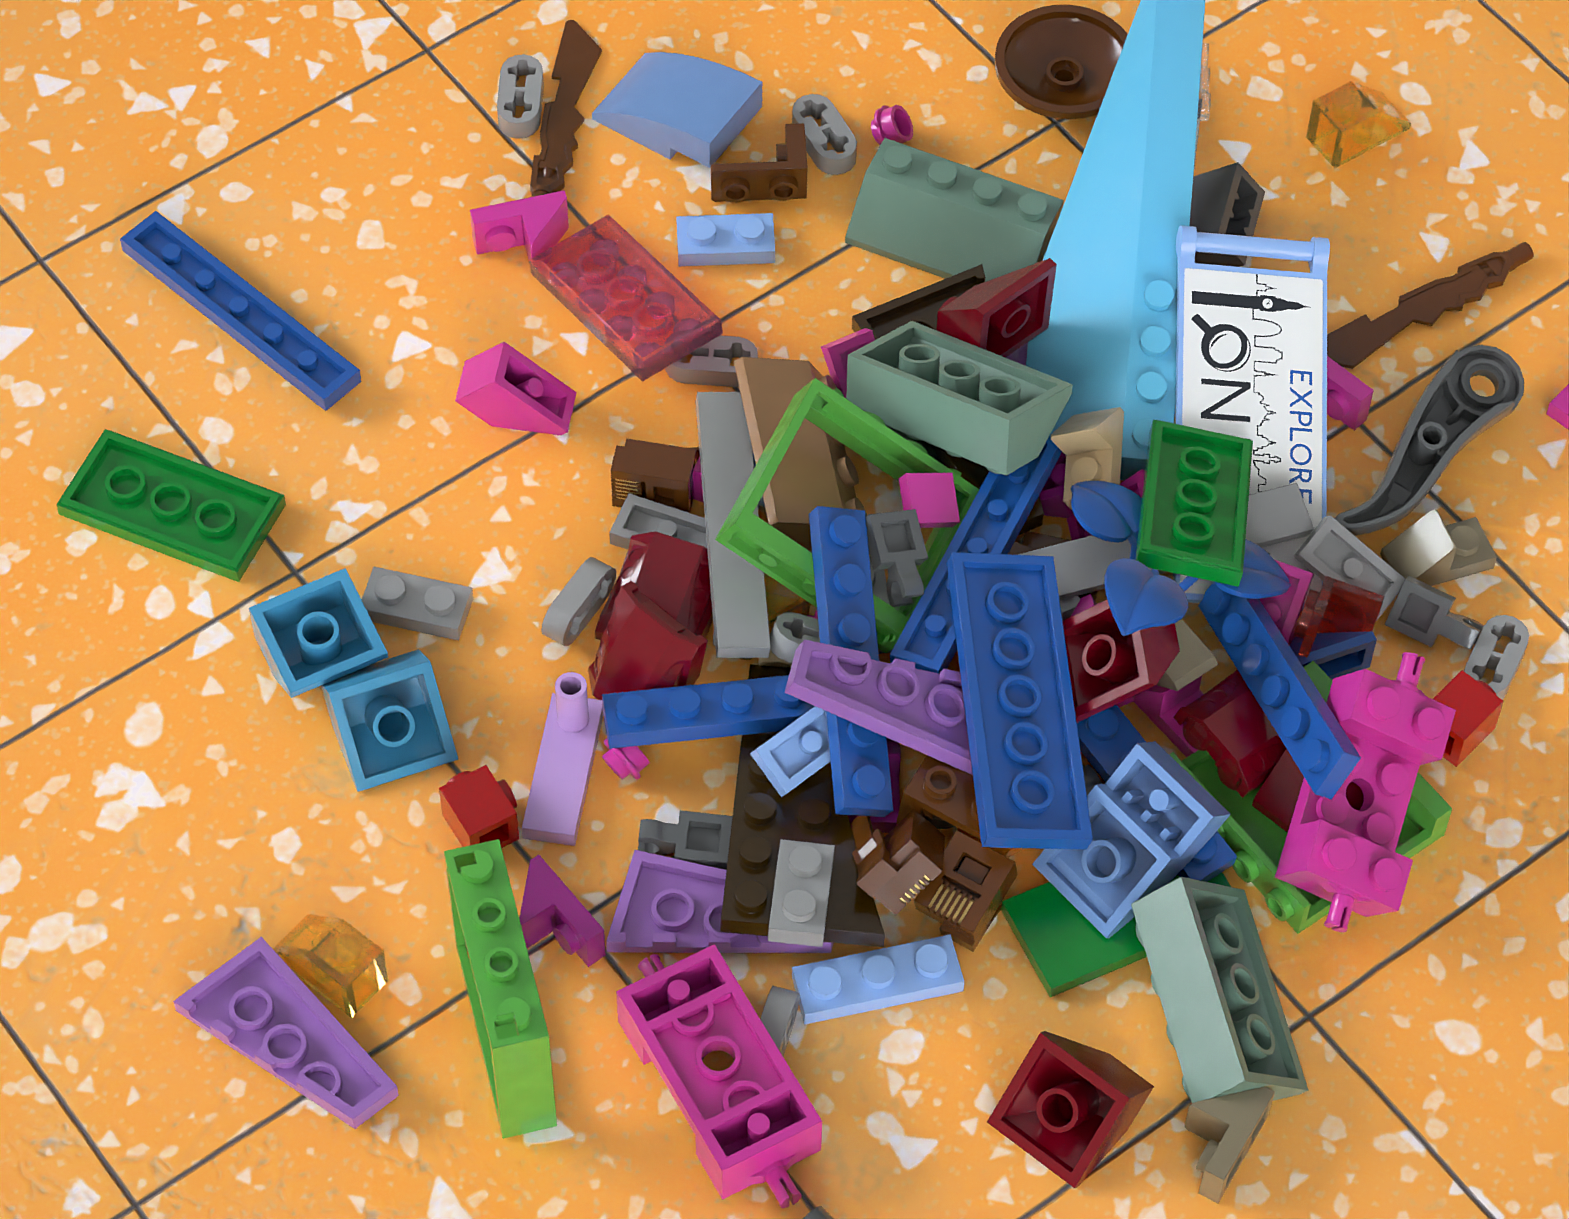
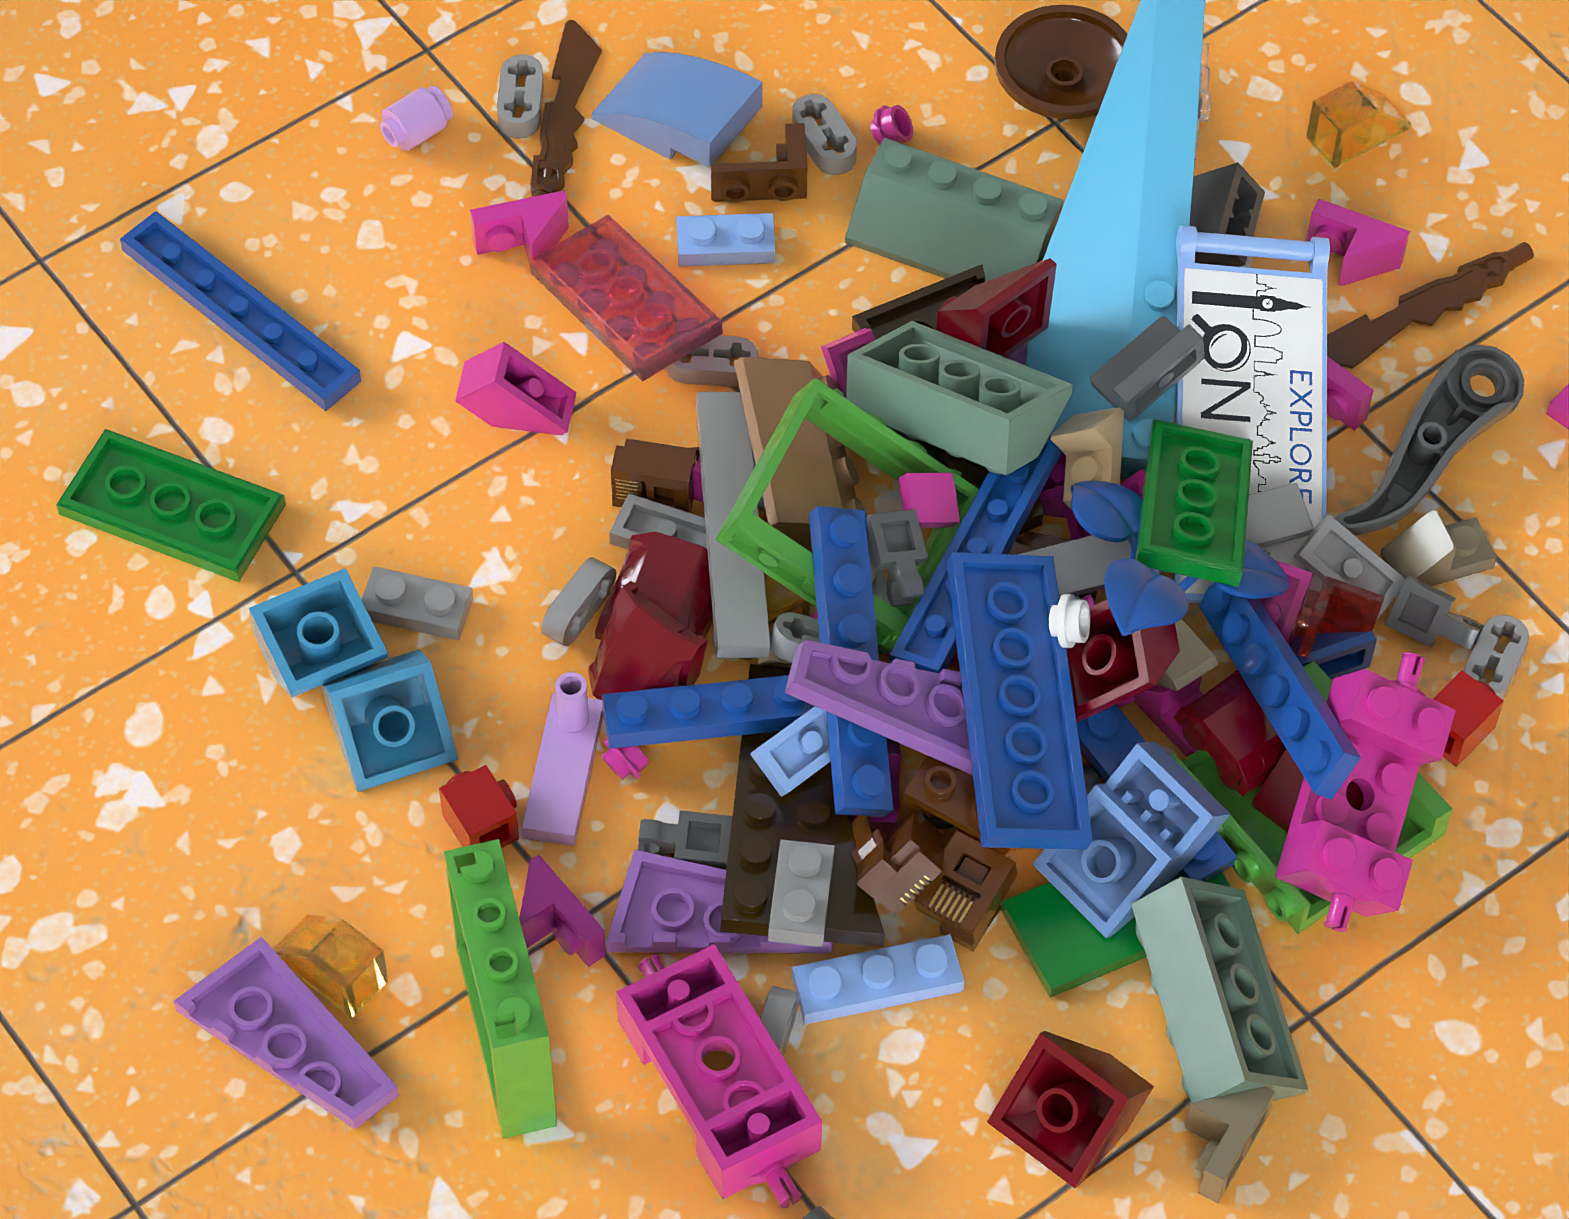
(416, 117): none -> lavender brick
(1070, 621): none -> white plate
(1149, 366): none -> dark grey panel
(1366, 243): none -> dark pink slope

